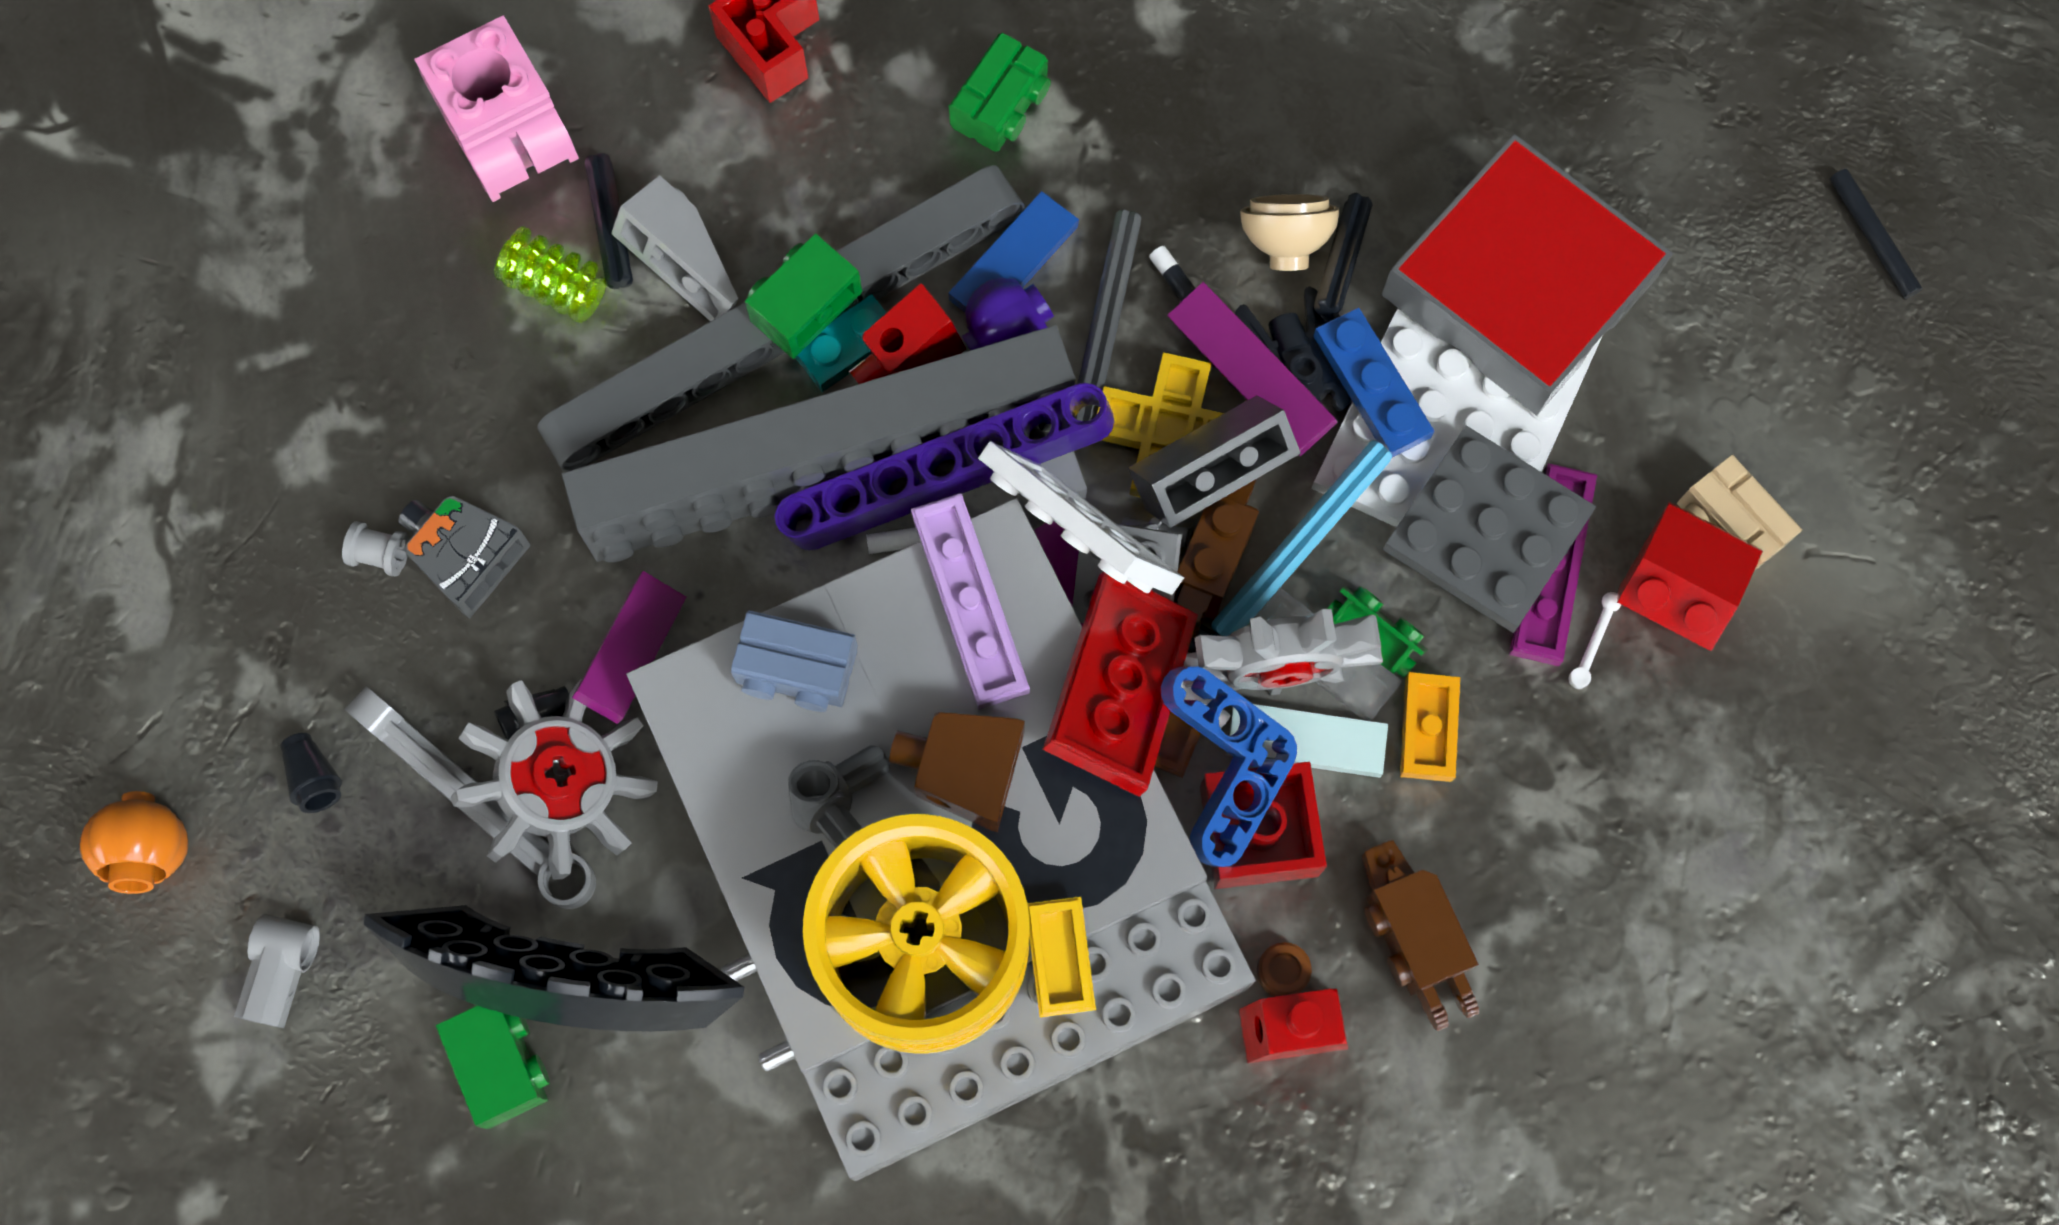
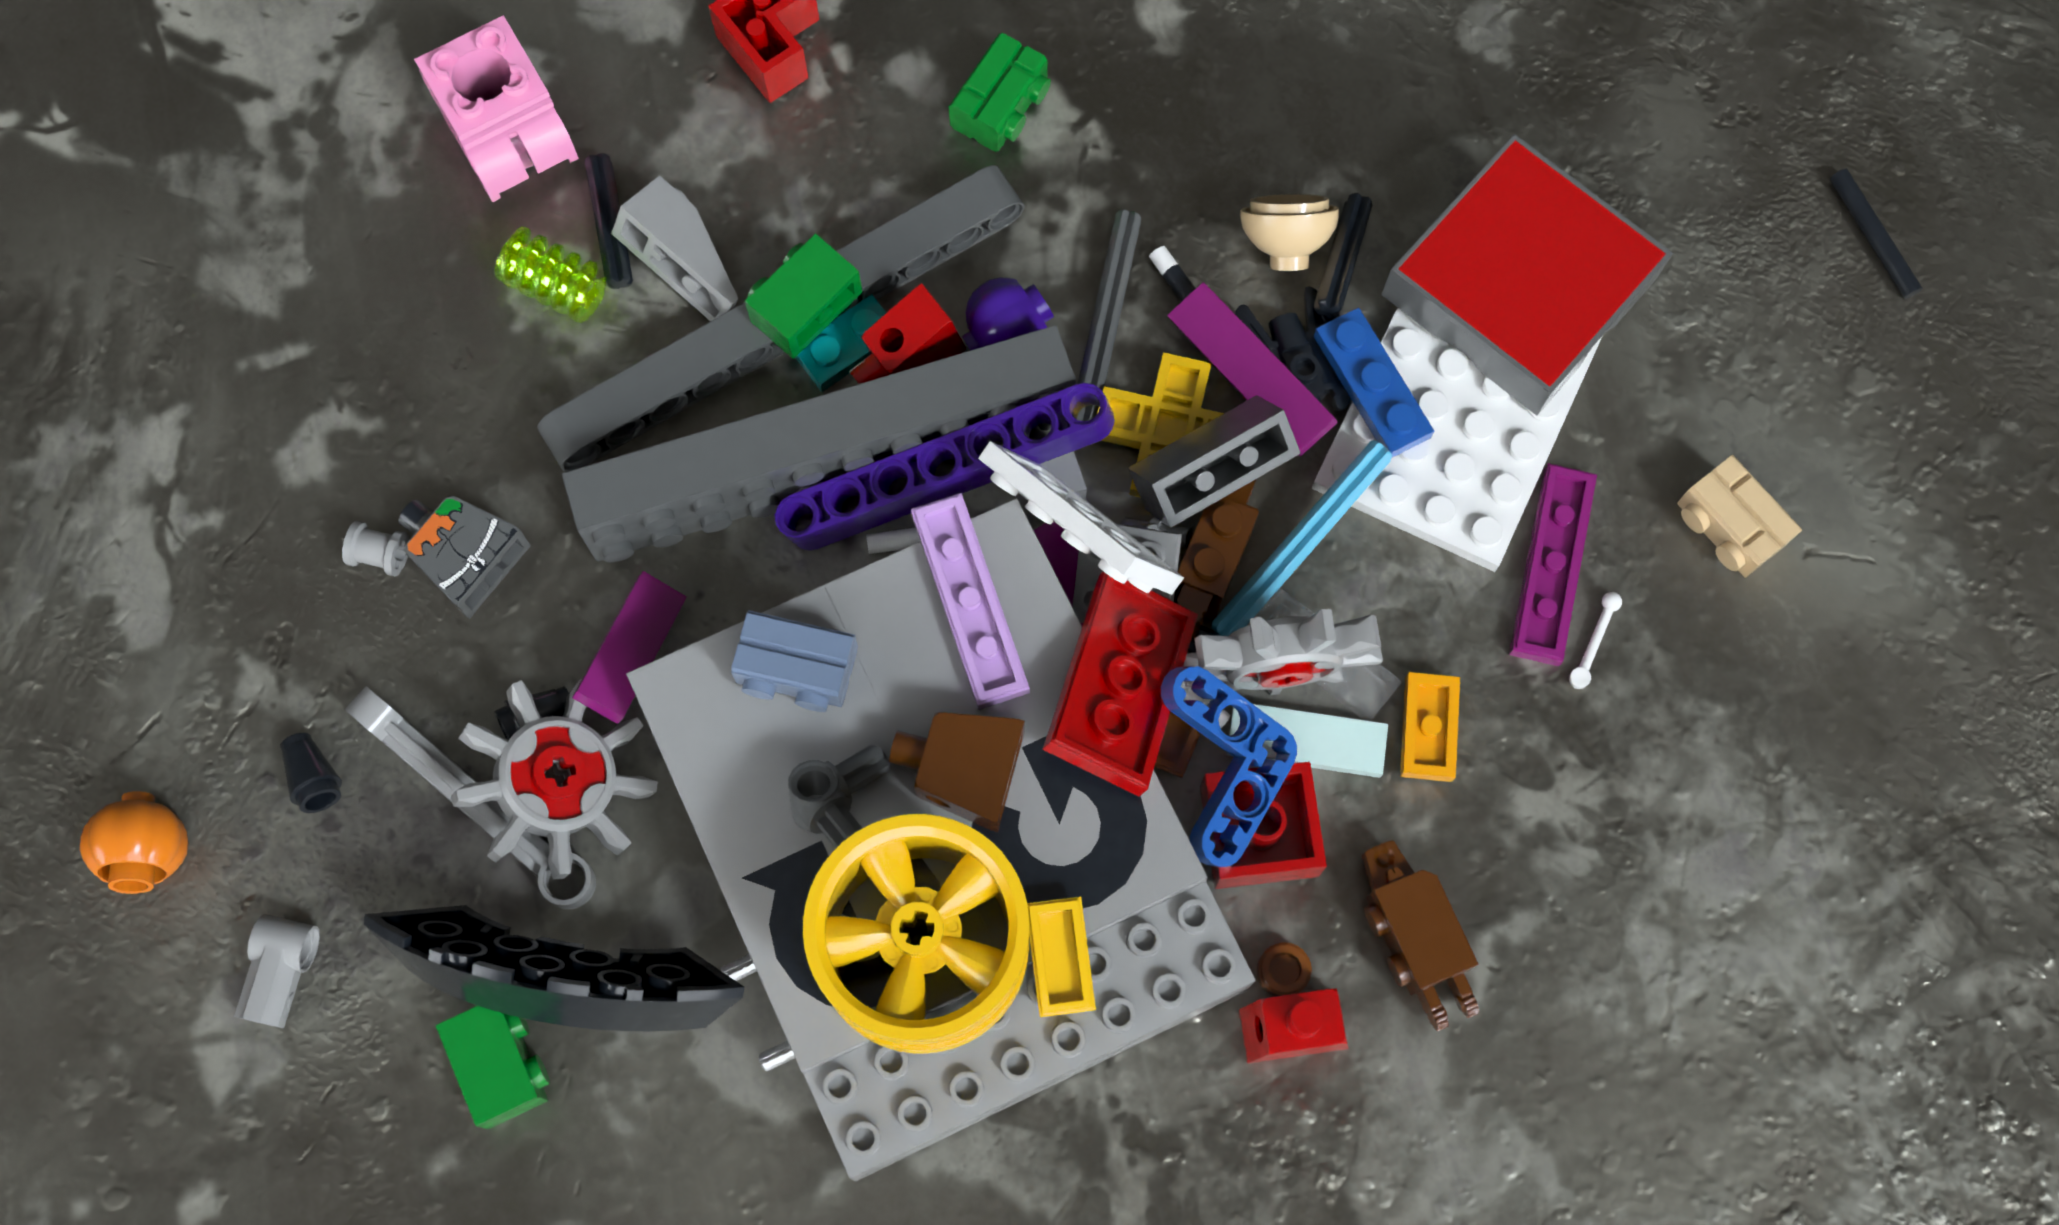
(1020, 249): blue tile -> none
(1396, 639): green hinge -> none
(1489, 528): dark grey plate -> none
(1689, 576): red slope -> none

